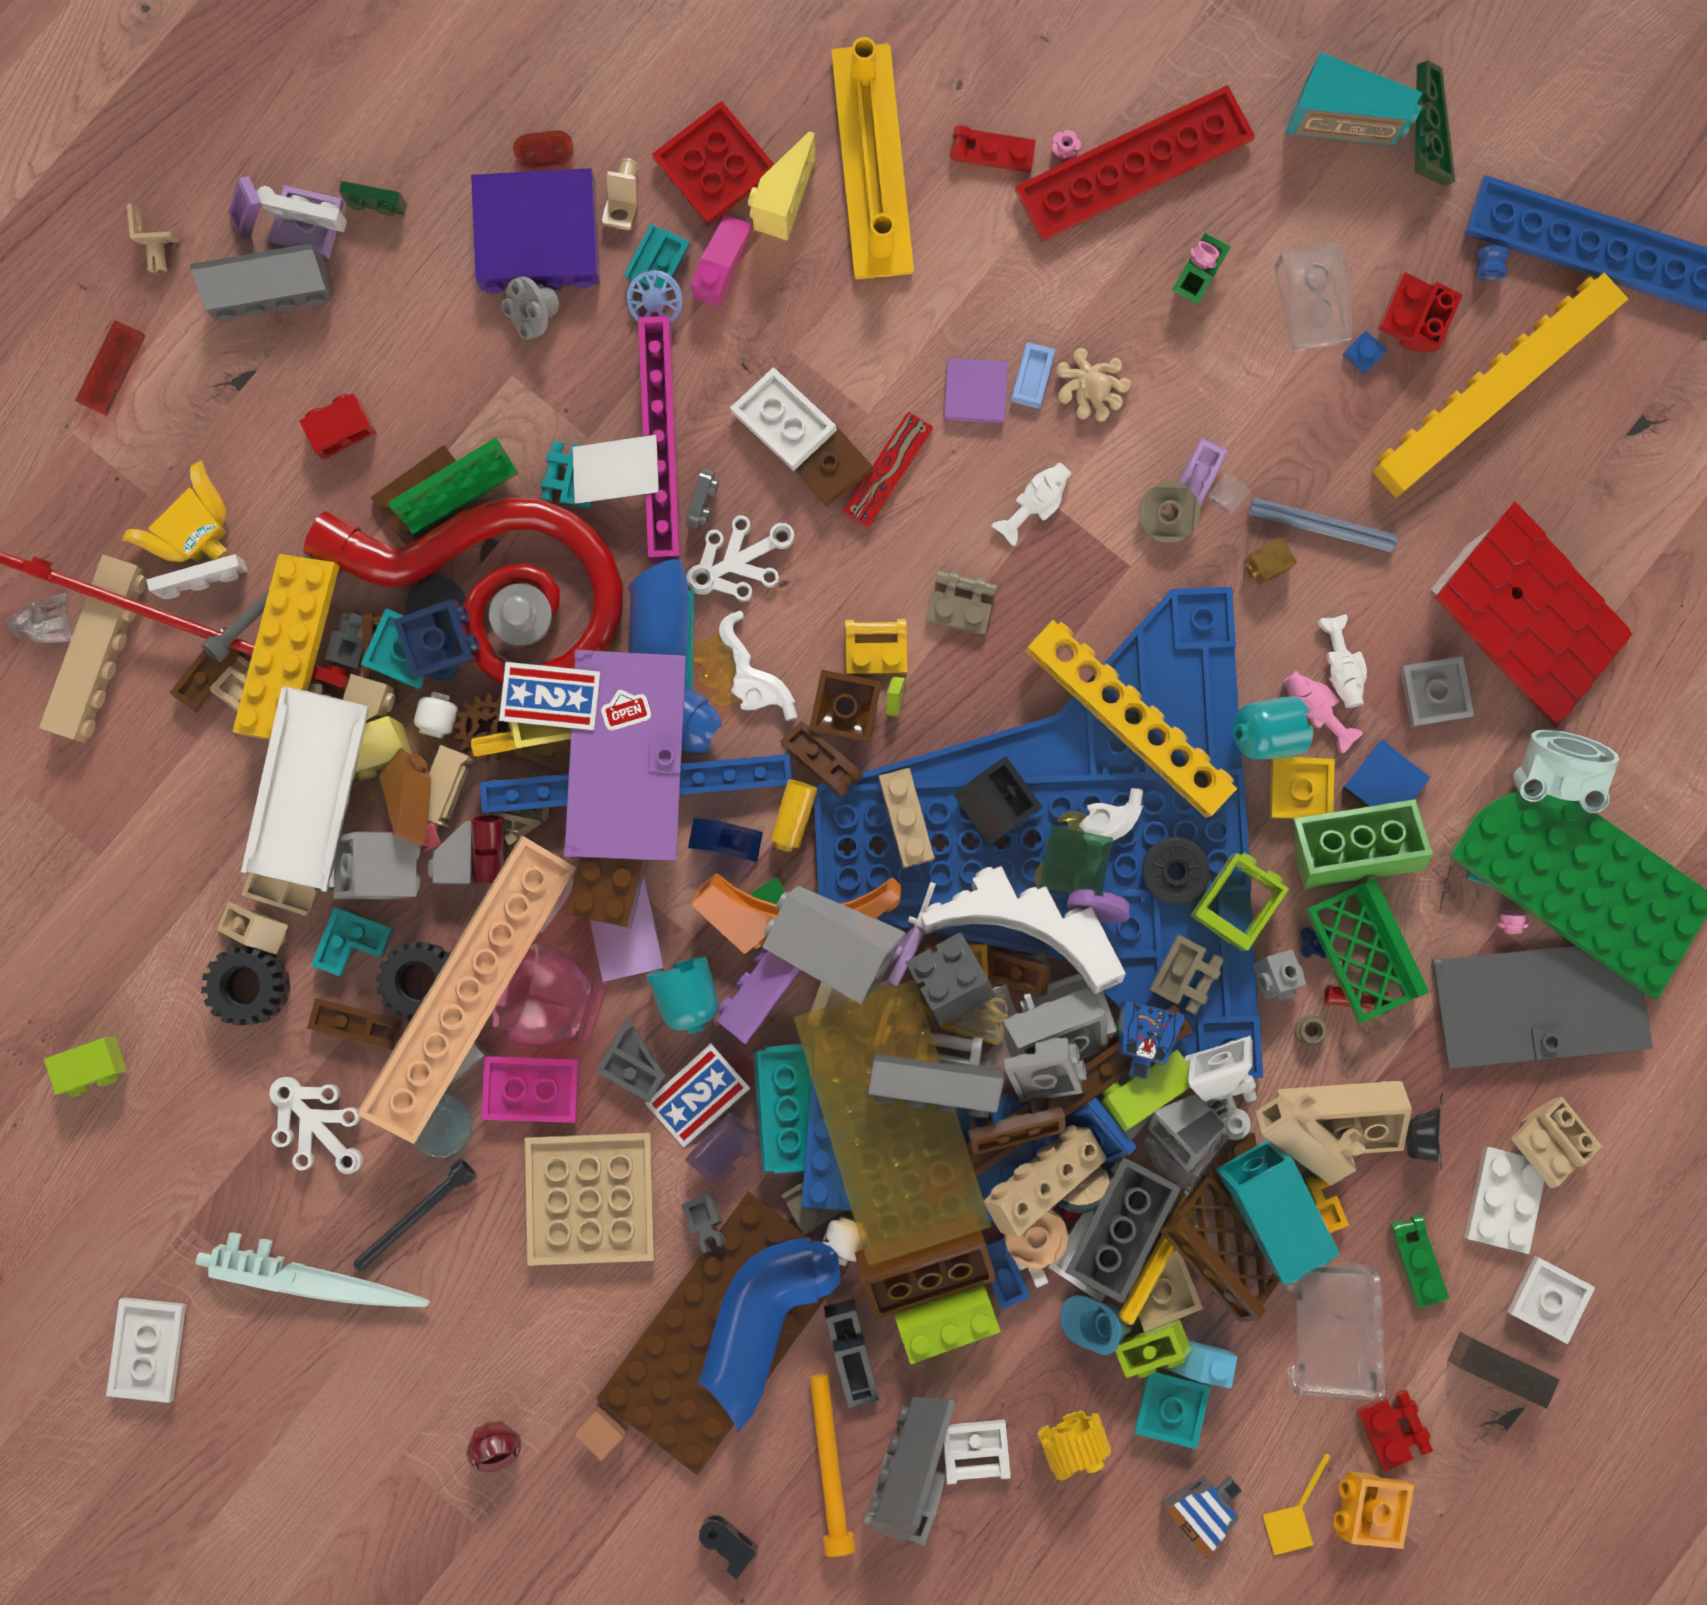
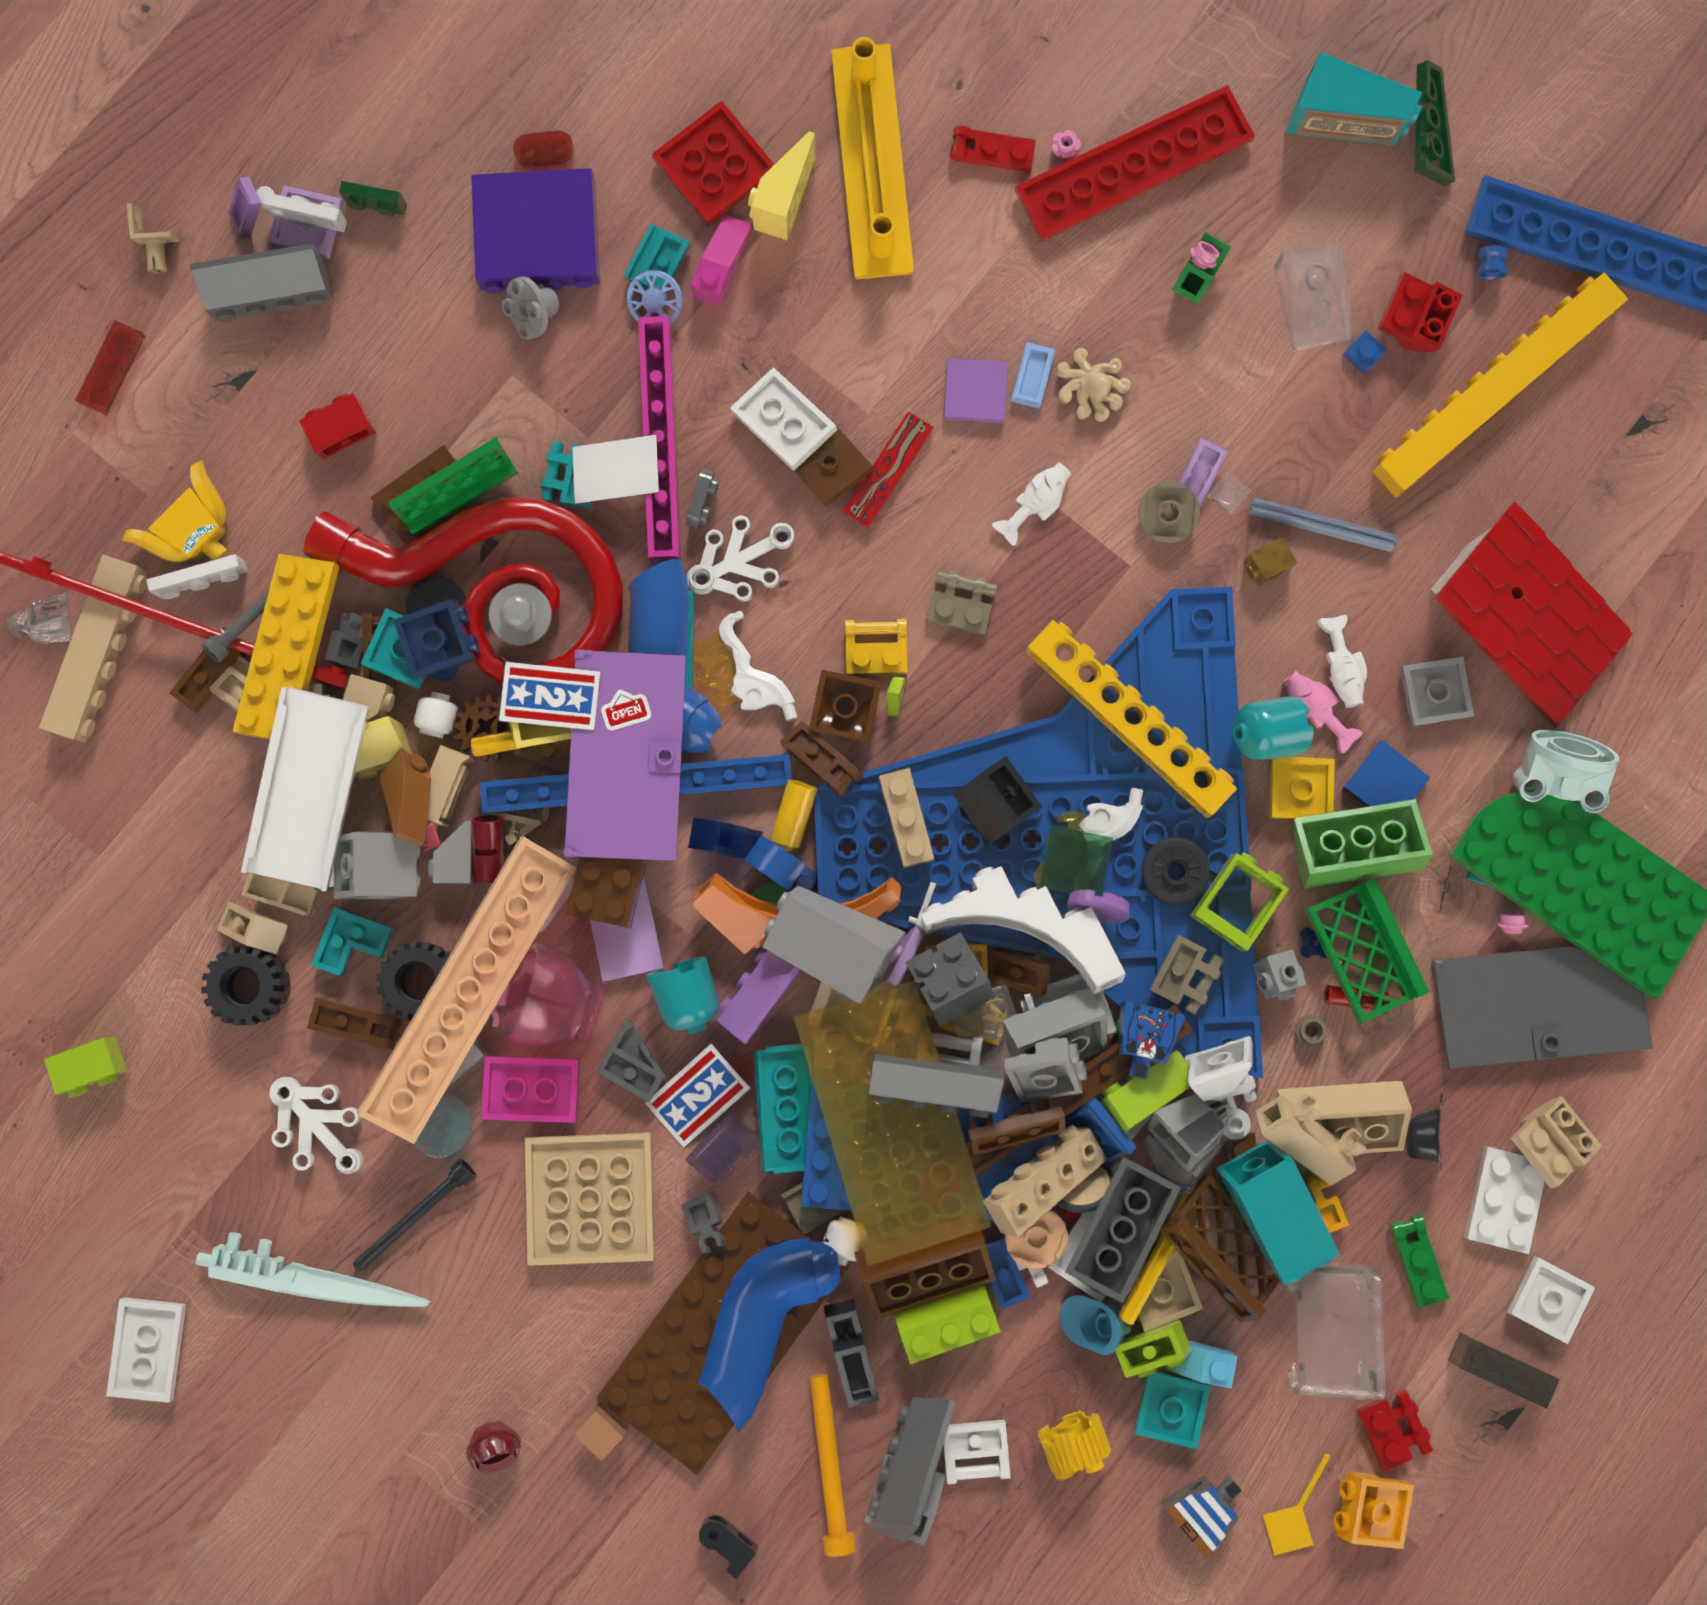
(622, 194): tan bracket -> none
(780, 865): none -> blue brick

